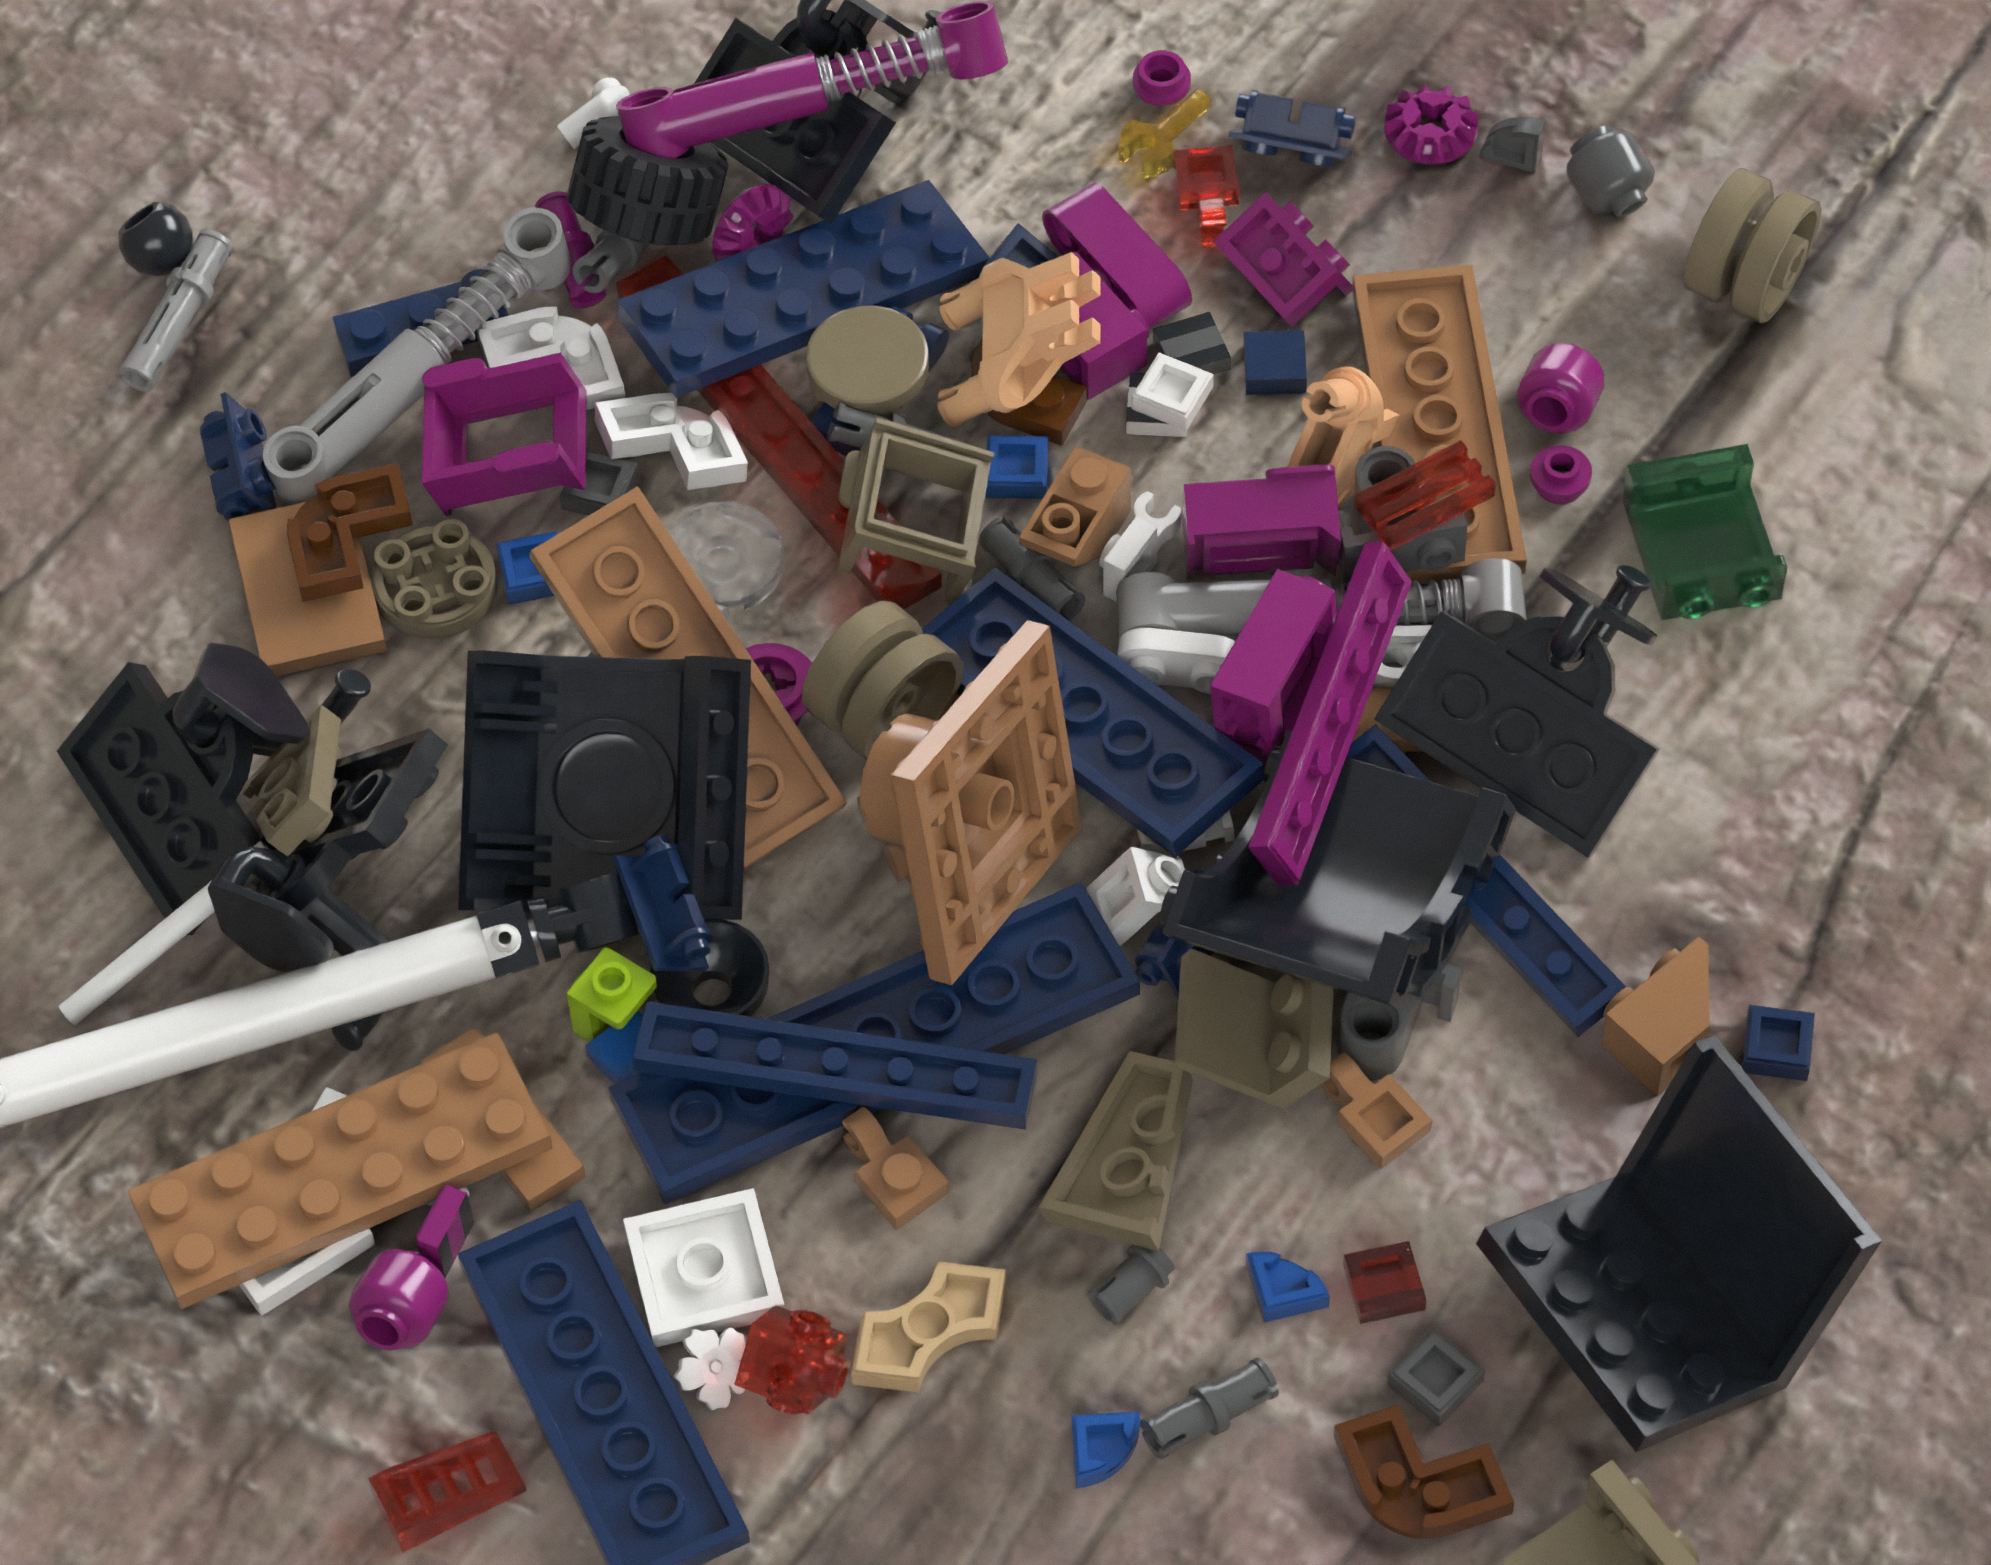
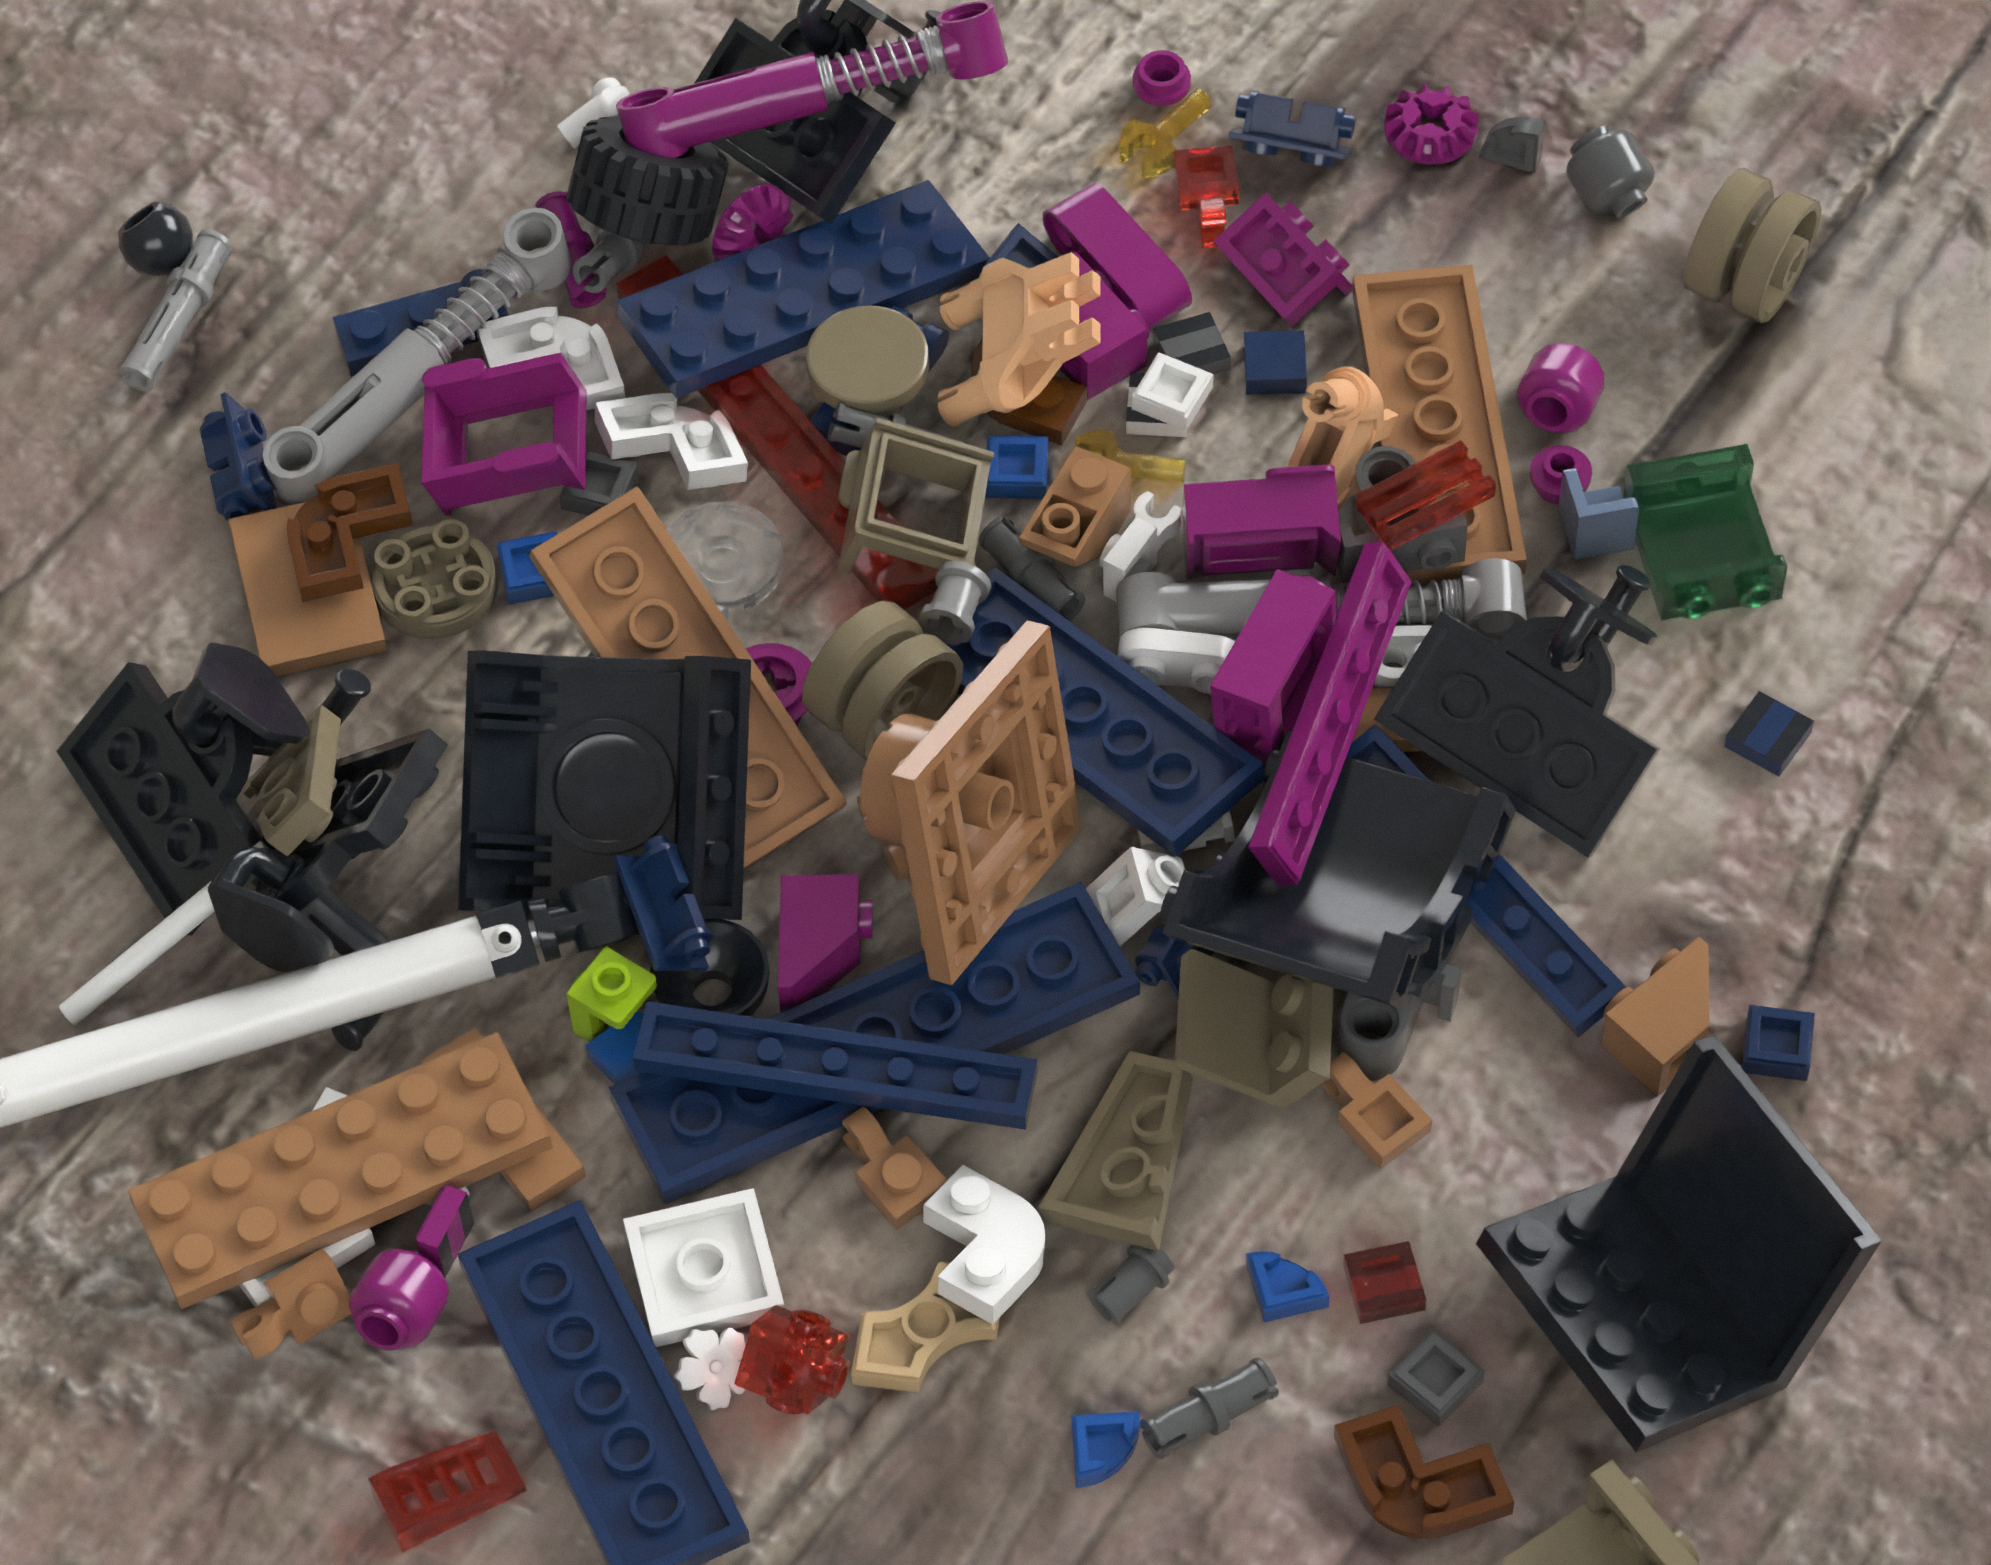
(302, 1302): none -> medium nougat plate
(819, 934): none -> magenta slope
(955, 601): none -> light grey bush
(1001, 1242): none -> white plate
(1142, 466): none -> clear yellow bar
(1597, 519): none -> sand blue panel
(1769, 733): none -> tile

